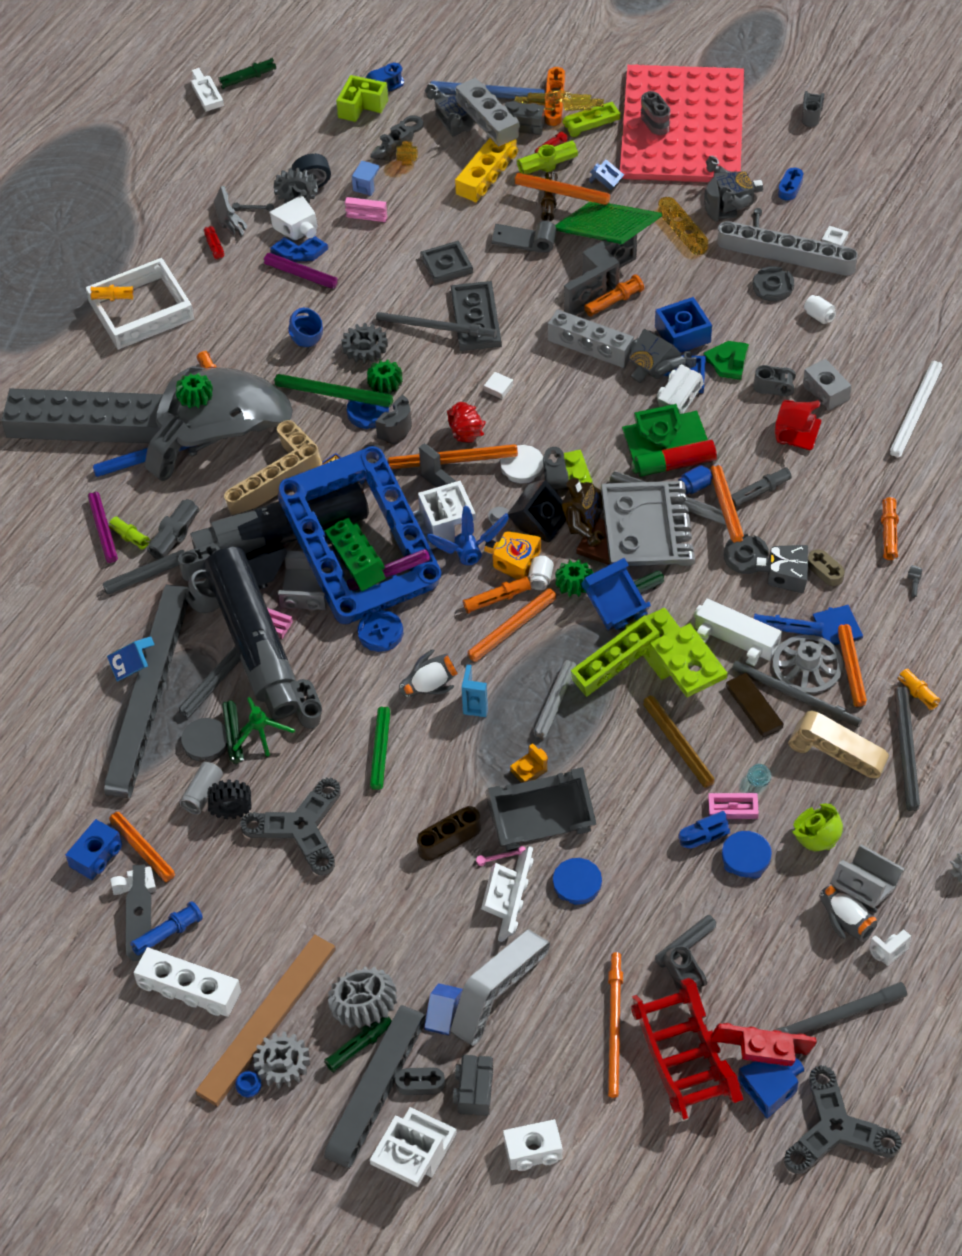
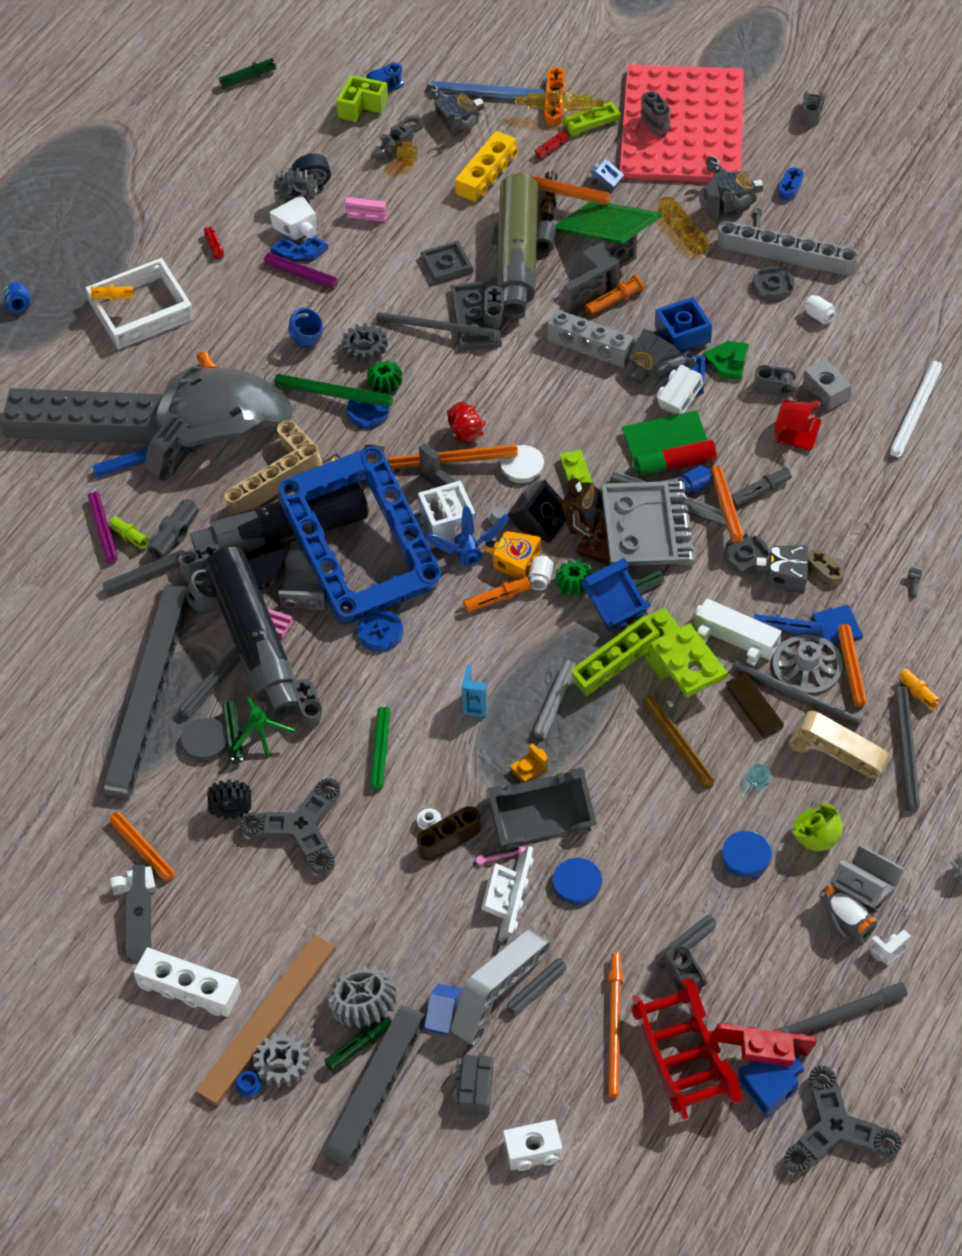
(16, 297): none -> blue head
(81, 854): blue brick -> none
(129, 658): panel -> none
(176, 923): blue pin -> none
(194, 390): green gear -> none
(196, 794): light grey pin -> none
(206, 91): white hinge -> none
(226, 213): dark grey arm -> none
(236, 206): dark grey hinge -> none
(356, 553): green brick -> none
(364, 178): medium blue panel -> none
(395, 424): dark grey cylinder -> none
(398, 566): magenta axle -> none
(413, 1146): white bracket -> none
(420, 1081): dark grey beam -> none
(428, 813): none -> white plate
(429, 676): animal -> none
(487, 111): light grey brick -> none
(498, 385): white tile -> none
(511, 625): orange axle -> none
(514, 251): none -> piece
(530, 116): dark grey brick -> none
(536, 986): none -> dark grey axle
(547, 157): lime piece -> none
(555, 473): dark grey piece -> none
(659, 424): green plate -> none
(704, 830): blue arm -> none
(734, 810): bright pink tile -> none
(835, 236): white tile -> none
(890, 520): orange pin -> none

